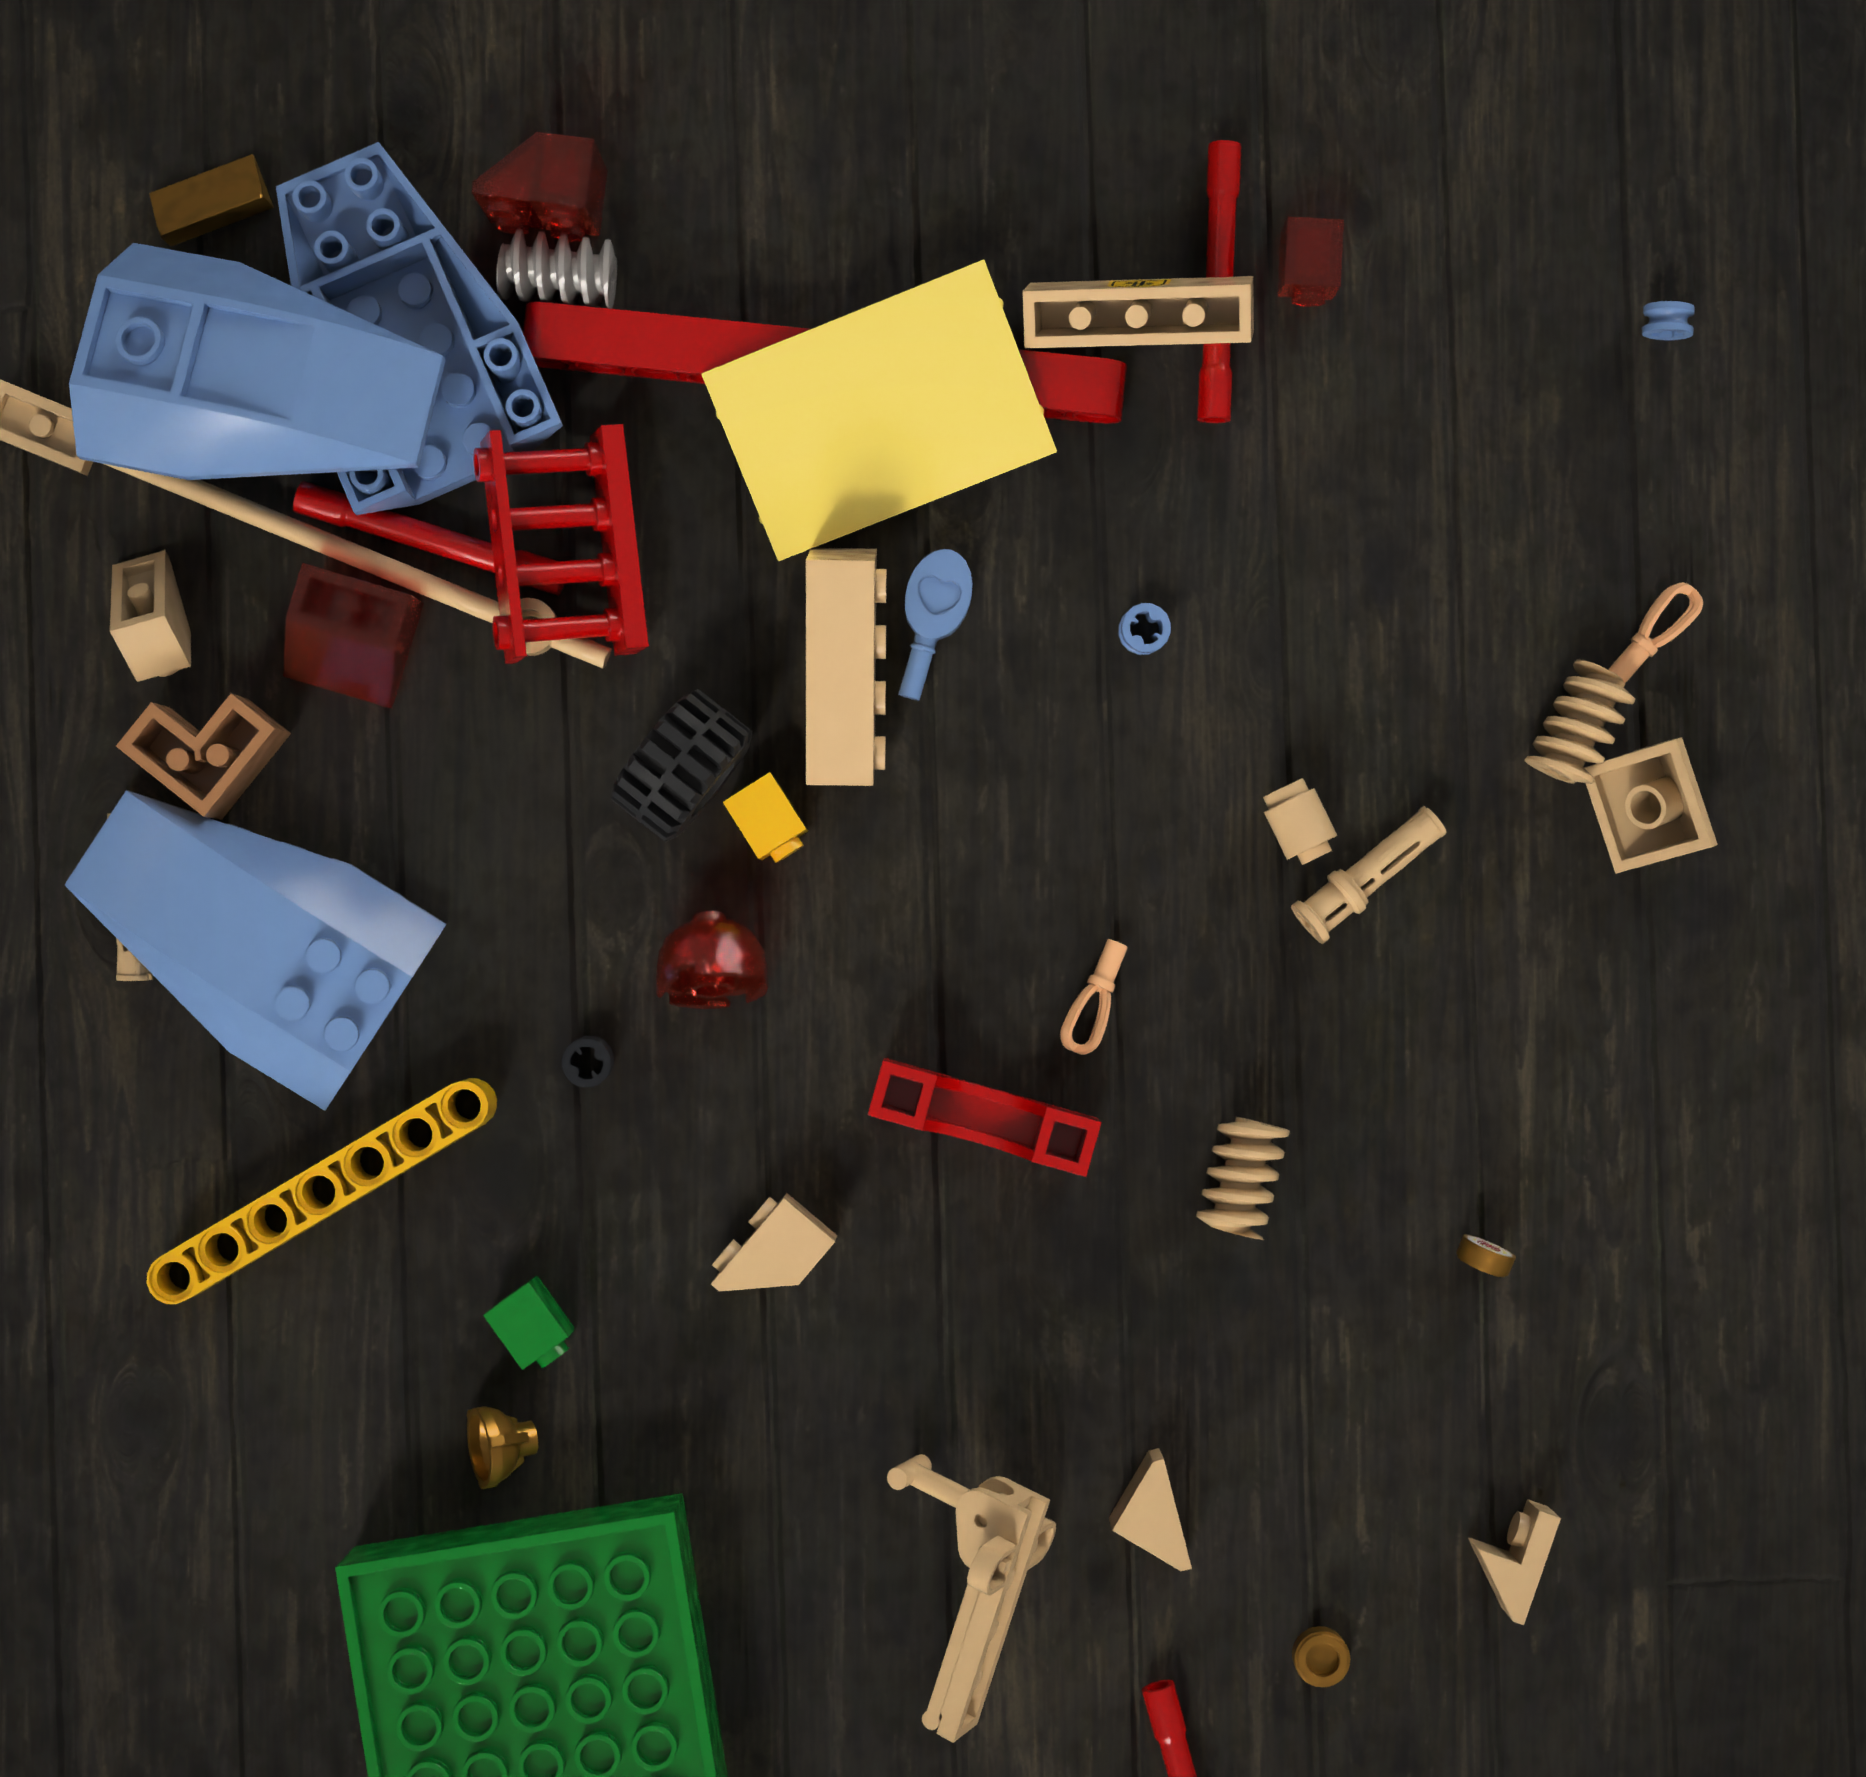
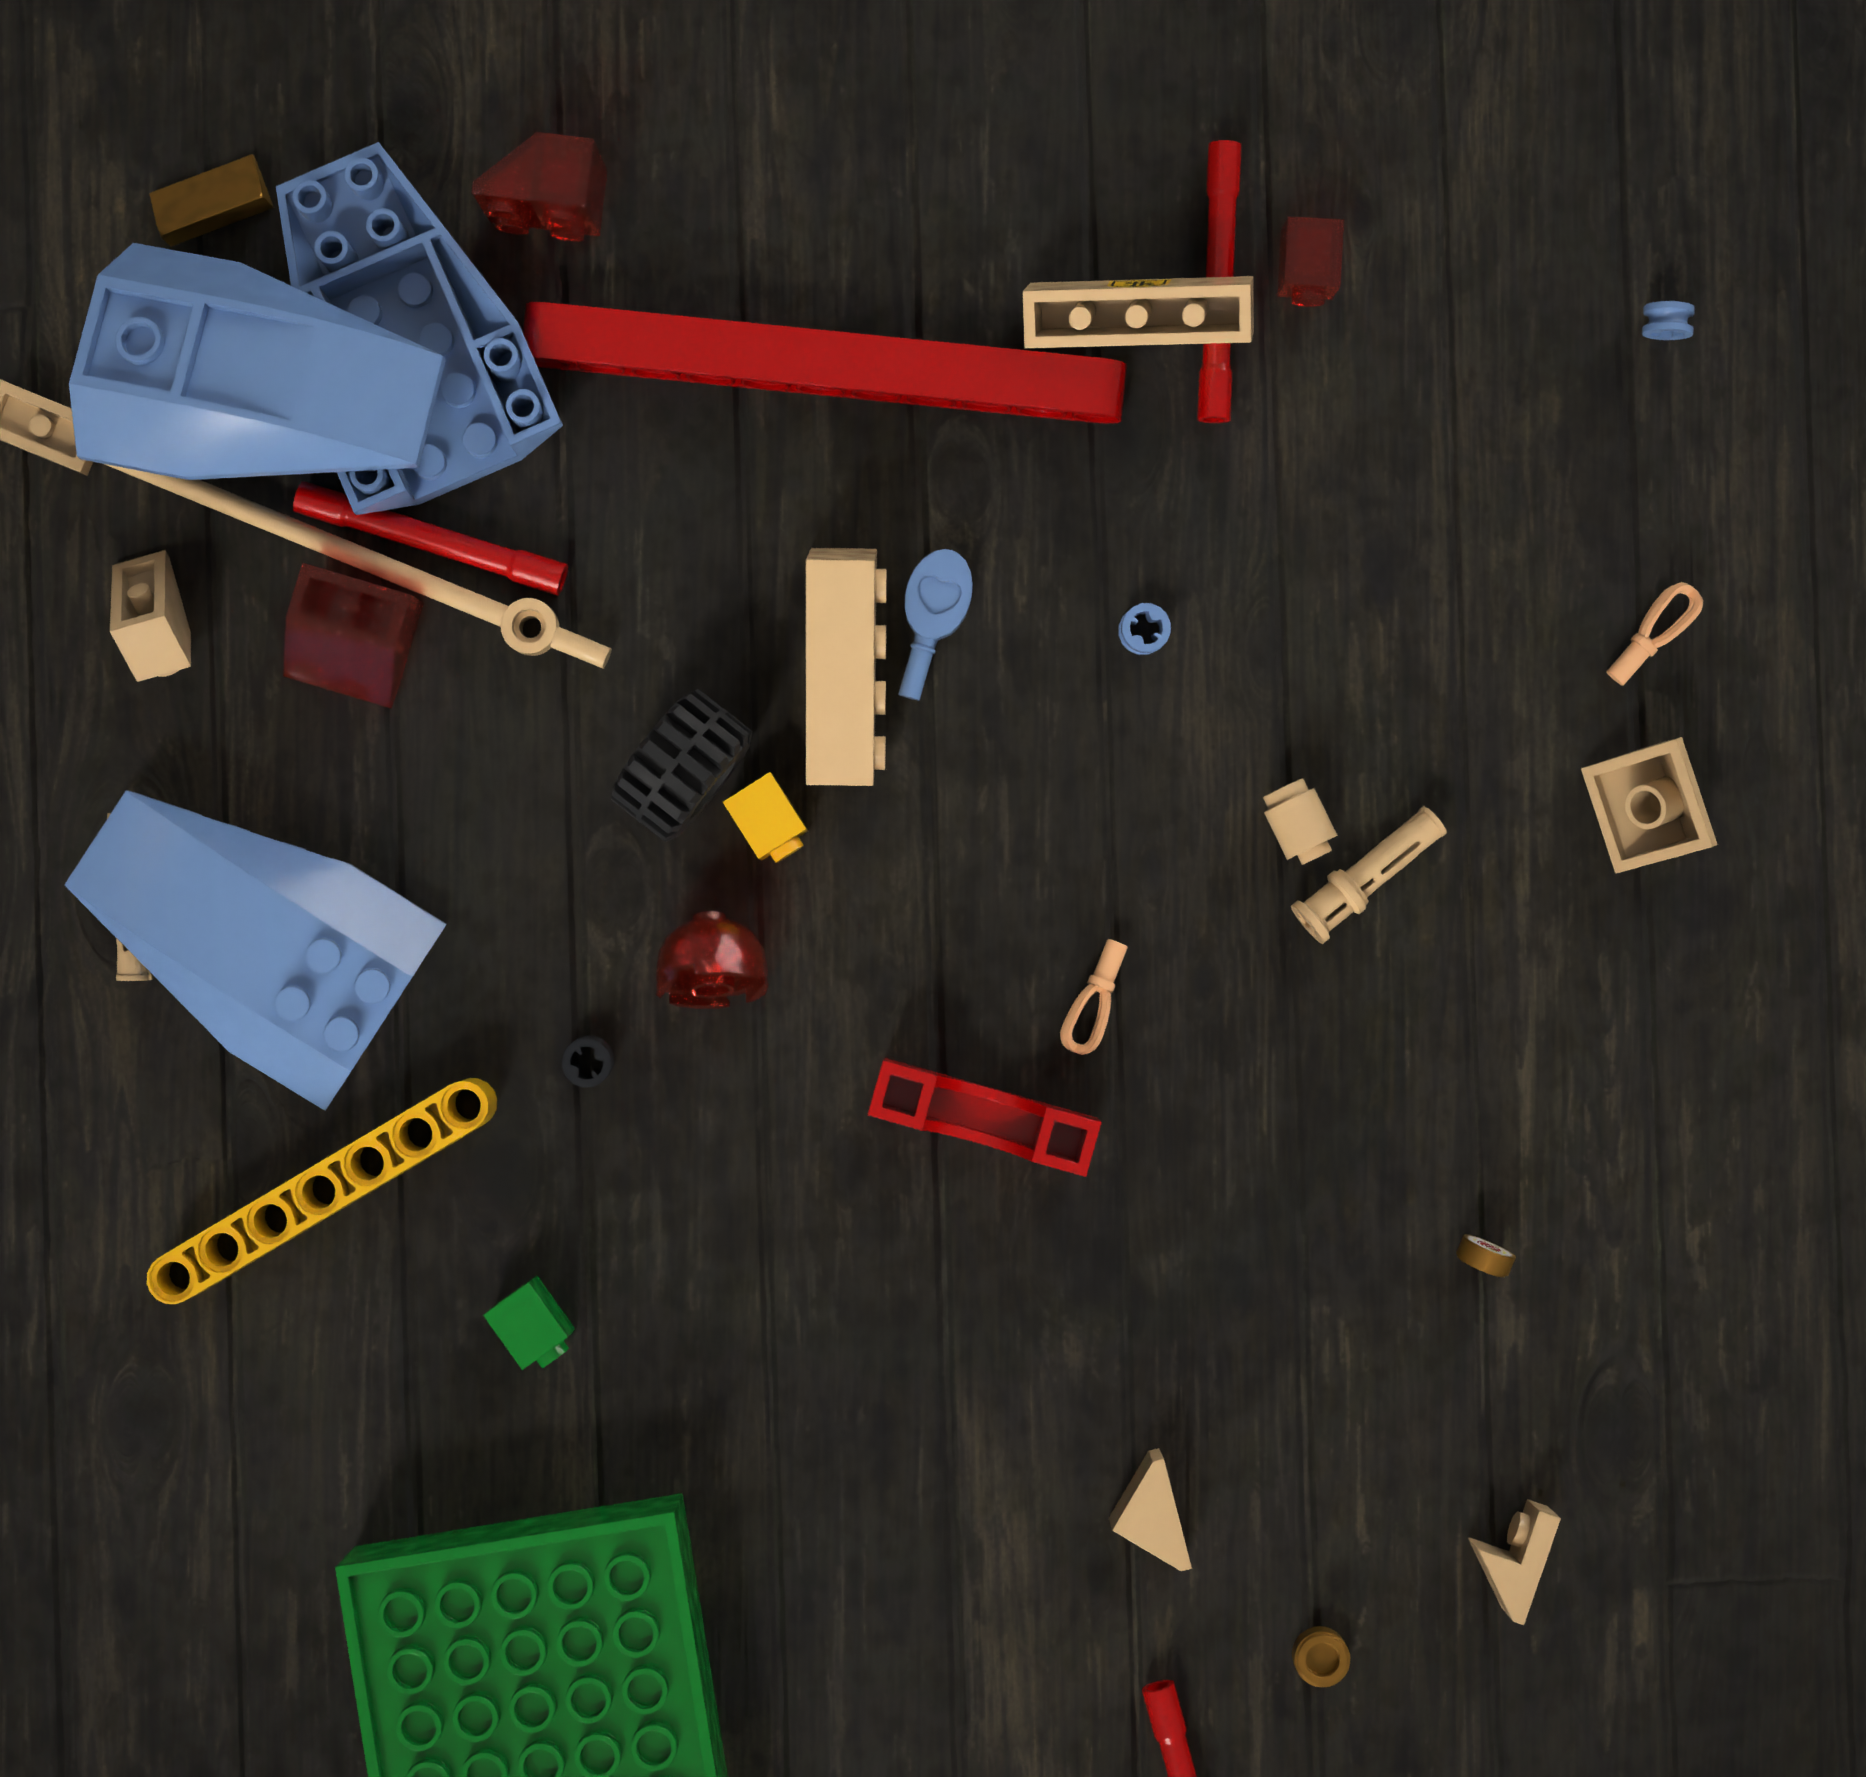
(208, 765): medium nougat brick -> none
(497, 1444): pearl gold piece -> none
(557, 271): light grey piece -> none
(608, 512): red fence -> none
(778, 1252): tan slope -> none
(880, 411): light yellow piece -> none
(999, 1539): tan piece -> none
(1242, 1176): tan piece -> none
(1580, 723): tan piece -> none

